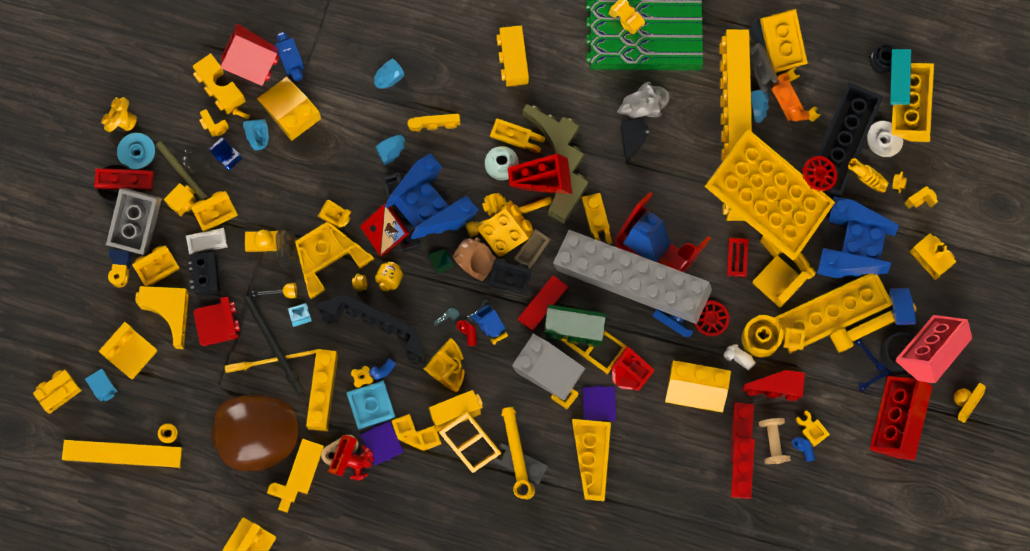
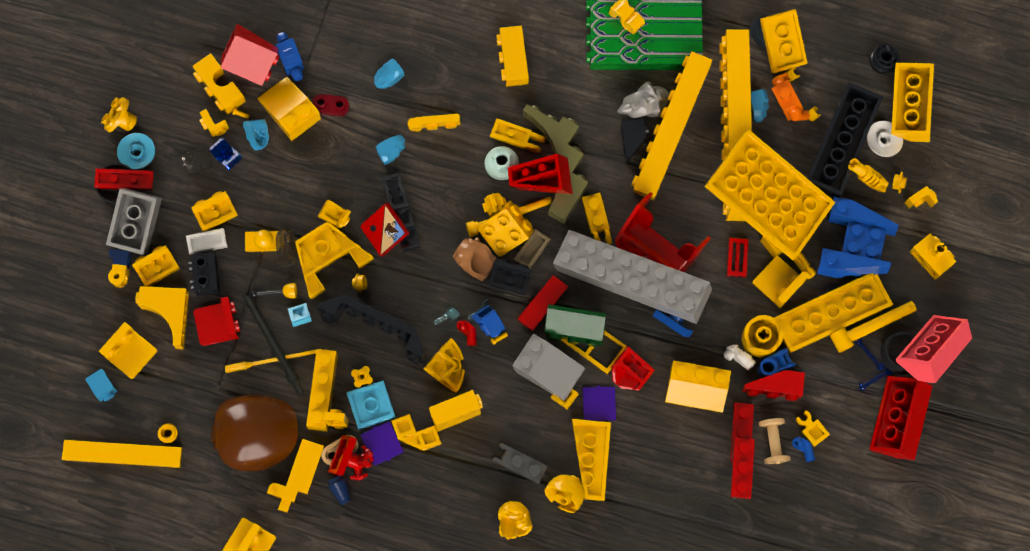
(56, 391): yellow brick -> none
(181, 199): yellow brick -> none
(182, 172): olive bar -> none
(329, 106): none -> dark red plate
(336, 419): none -> yellow hinge
(339, 489): none -> dark blue cone
(384, 371): blue arm -> none
(389, 276): yellow head -> none
(424, 205): blue wedge -> none
(440, 261): dark green slope -> none
(458, 449): yellow window -> none
(514, 520): none -> yellow hair
(517, 454): yellow piece -> none
(566, 491): none -> yellow cylinder
(648, 237): blue slope -> none
(672, 125): none -> yellow brick
(712, 318): red wheel -> none
(762, 66): dark grey hinge -> none
(778, 362): none -> blue piece
(794, 338): yellow tile -> none
(819, 173): red wheel -> none
(900, 76): teal tile -> none
(903, 307): blue slope -> none
(968, 400): yellow tile -> none

